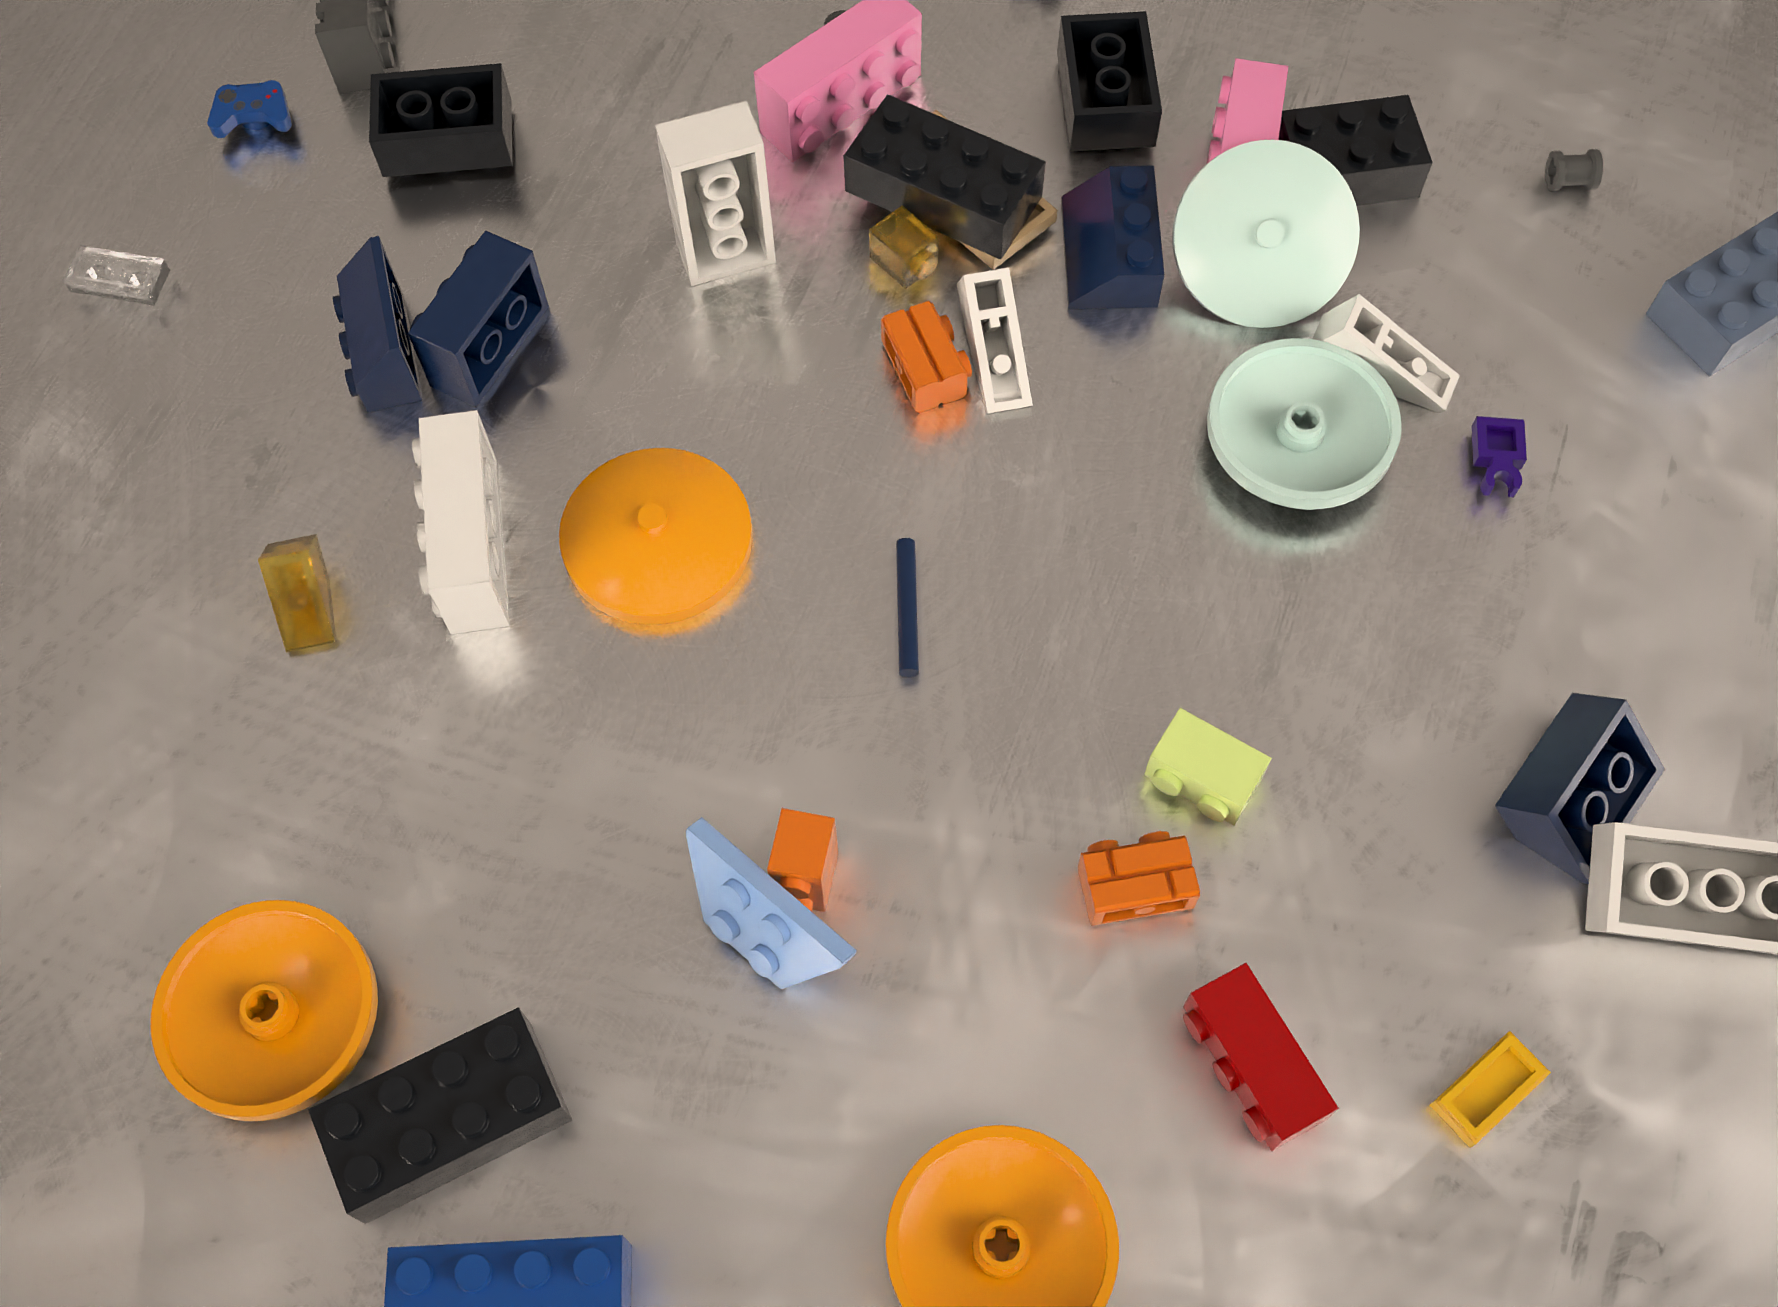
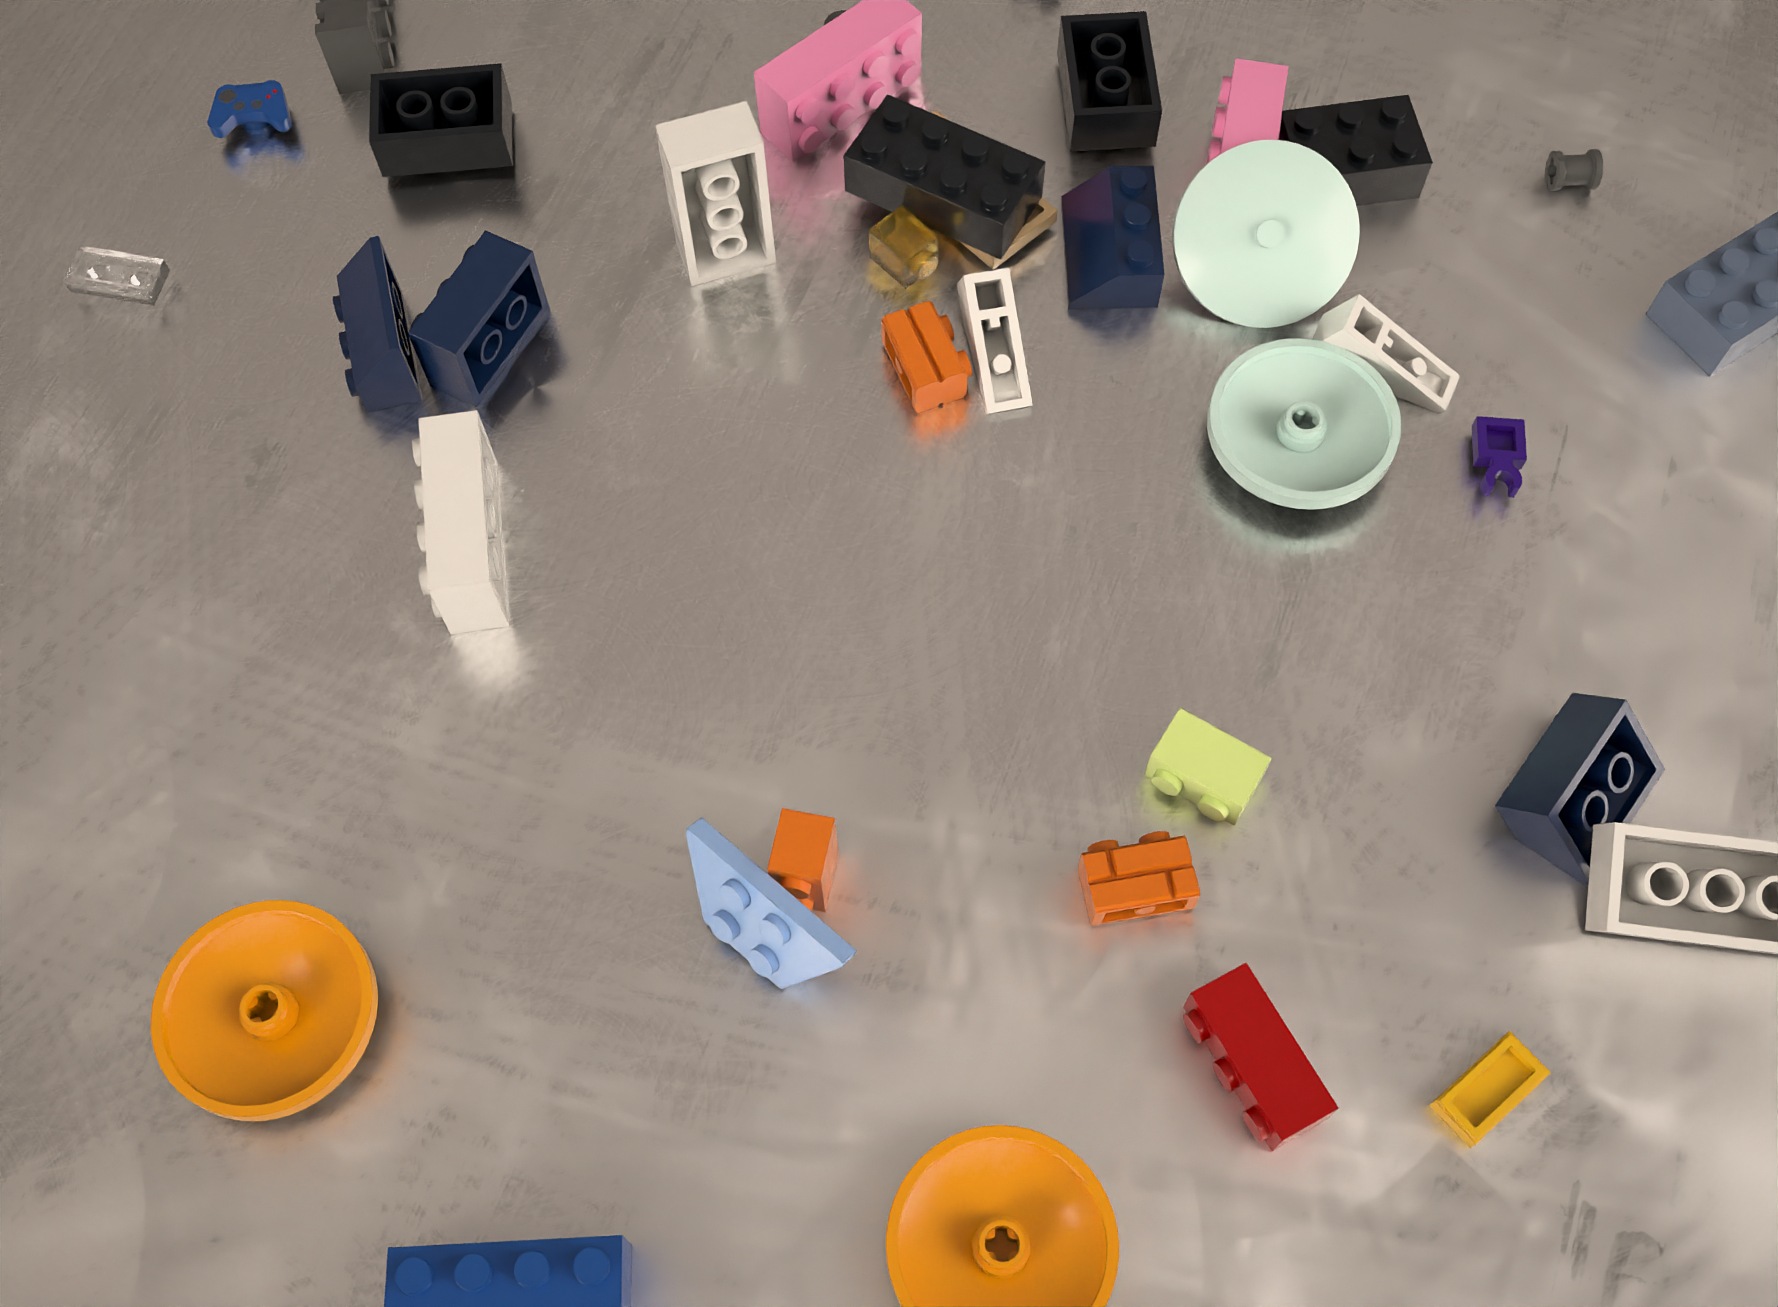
(299, 592): clear yellow slope -> none
(438, 1116): black brick -> none
(656, 536): light orange dish -> none
(907, 608): dark blue bar -> none

